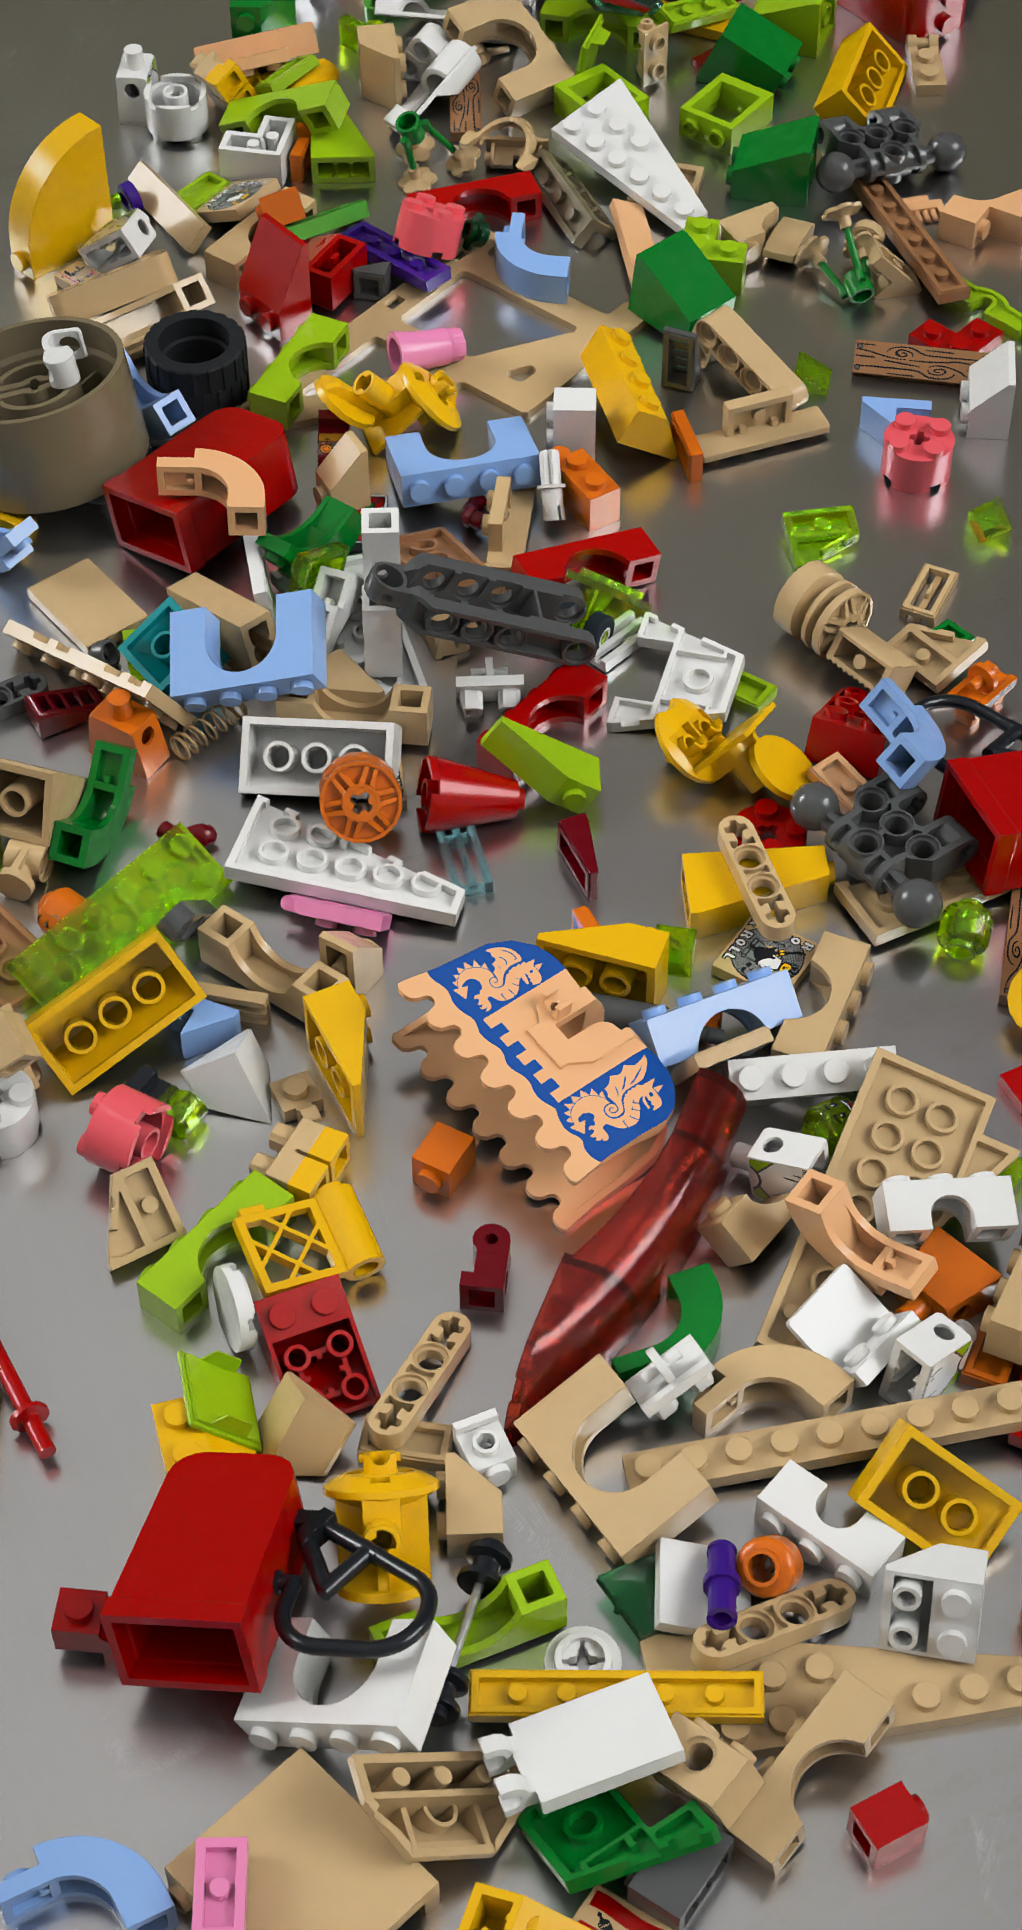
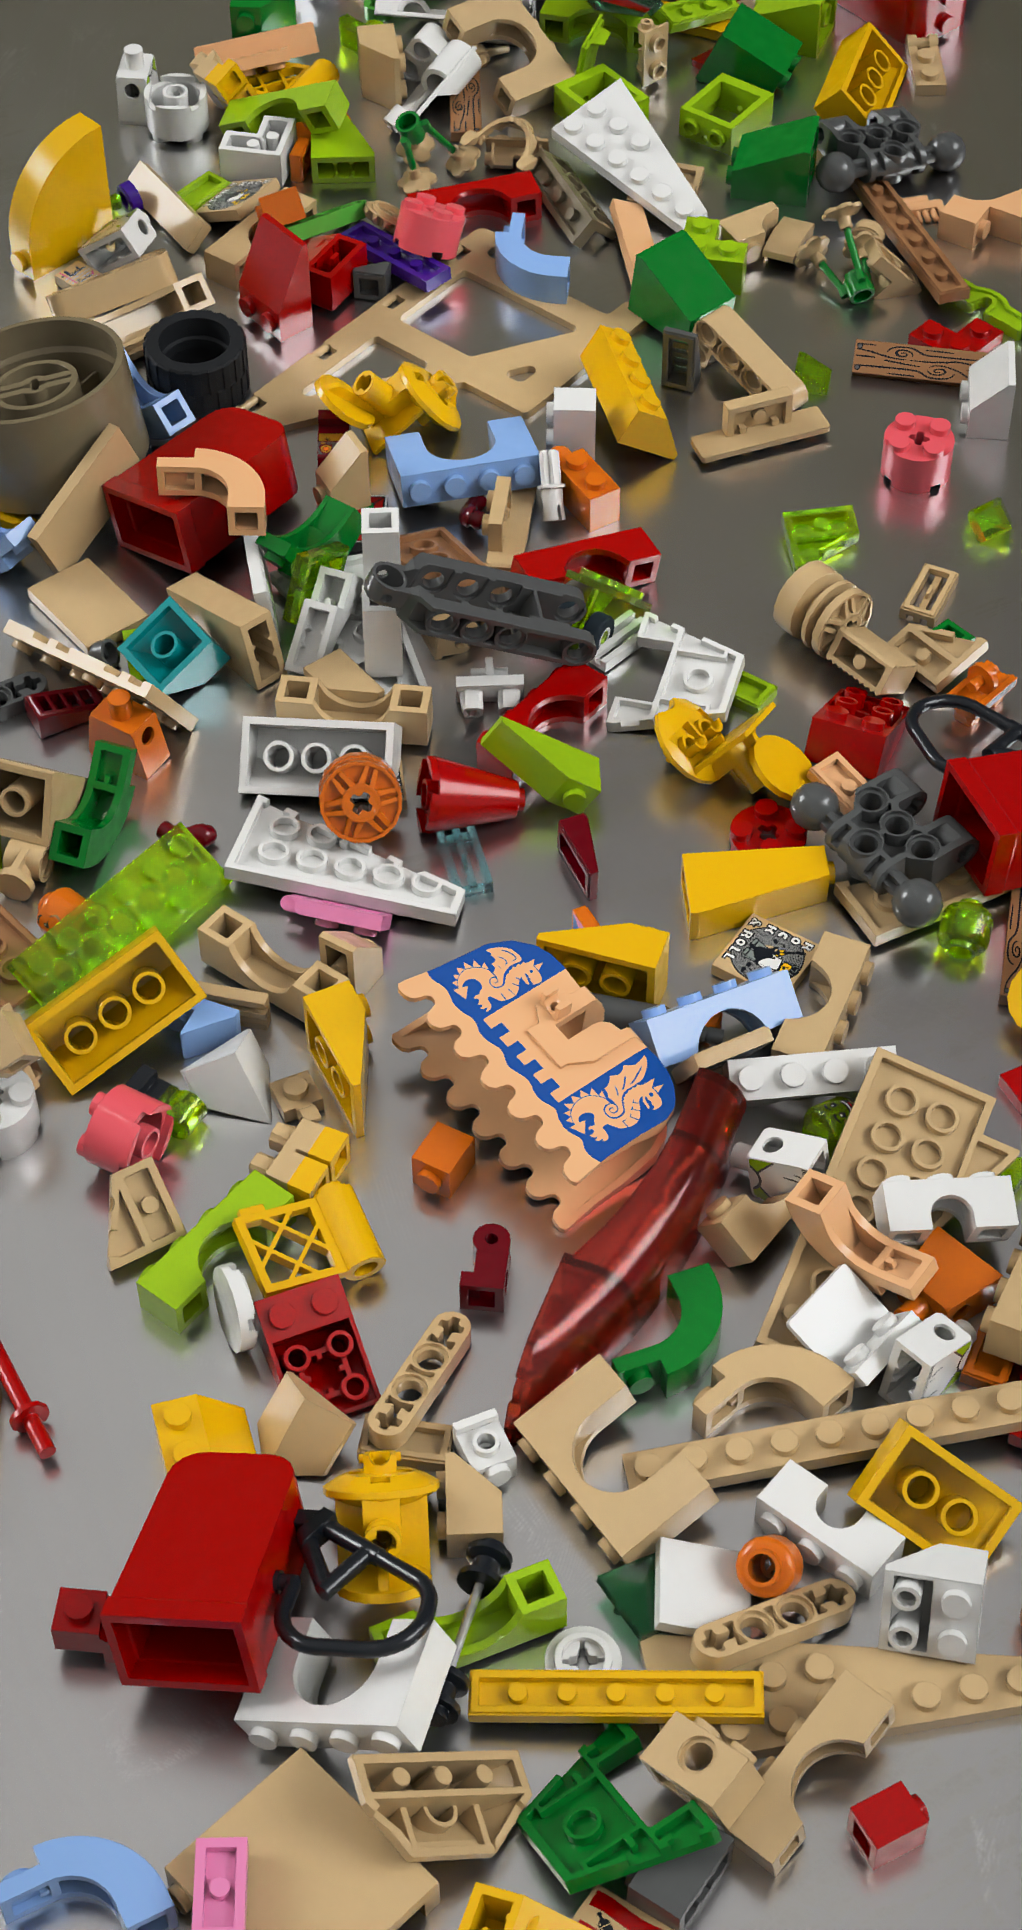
(62, 359): white leg -> none
(80, 505): none -> tan tile
(184, 919): dark grey beam -> none
(219, 1398): lime piece -> none
(235, 715): tan piece -> none
(287, 74): lime tile -> none
(291, 667): light blue arch -> none
(316, 346): lime arch -> none
(382, 214): none -> tan gear
(426, 347): bright pink plant -> none
(475, 232): dark green plate -> none
(583, 1747): white tile -> none
(670, 1376): white hips -> none
(681, 950): clear neon green slope -> none
(687, 446): orange tile -> none
(721, 1585): dark purple pin -> none
(760, 876): tan beam -> none
(880, 412): light blue slope -> none
(912, 734): light blue arch -> none

